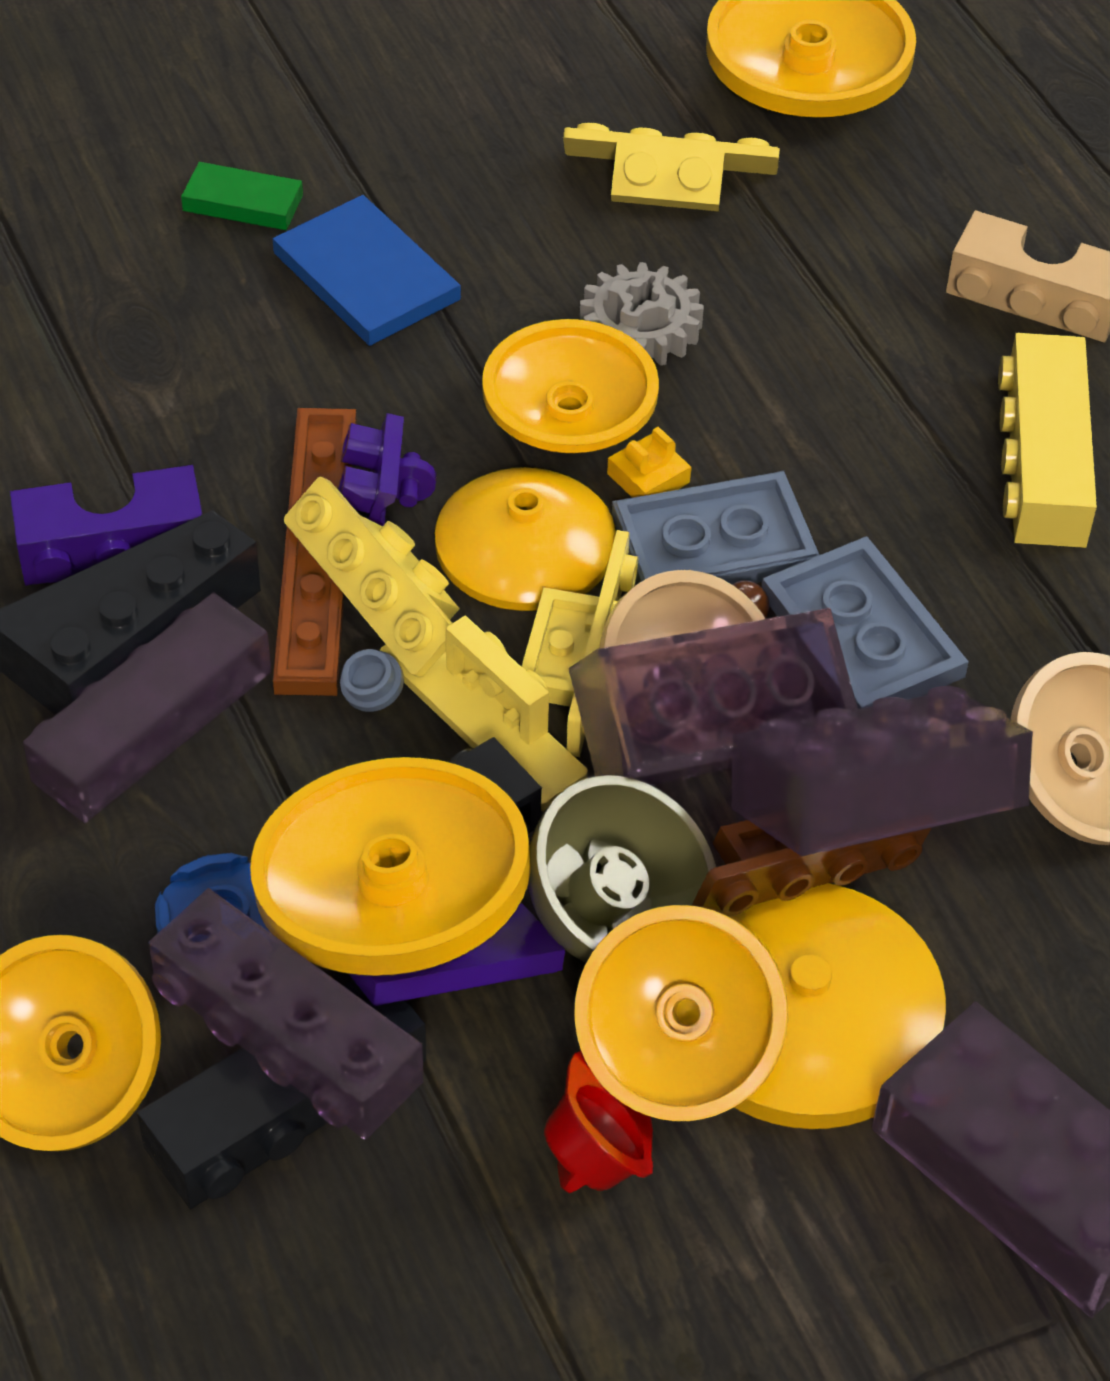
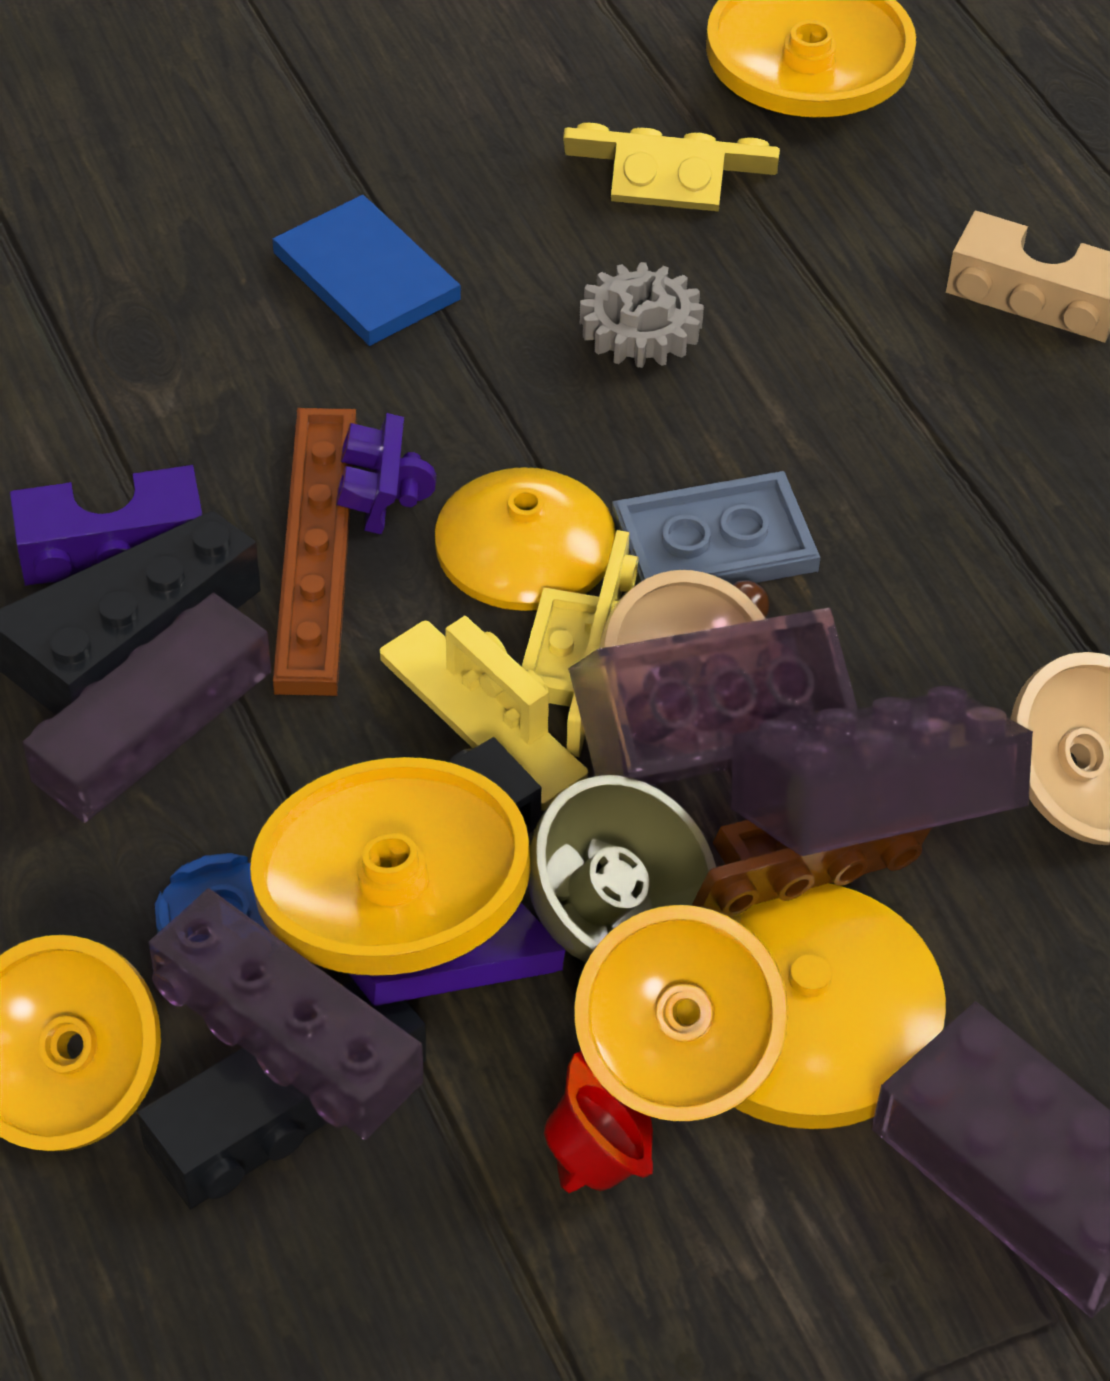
(242, 195): green tile -> none
(371, 680): sand blue plate -> none
(377, 574): light yellow bracket -> none
(570, 386): yellow dish -> none
(649, 466): yellow tile -> none
(882, 627): sand blue plate -> none
(1049, 440): light yellow brick -> none

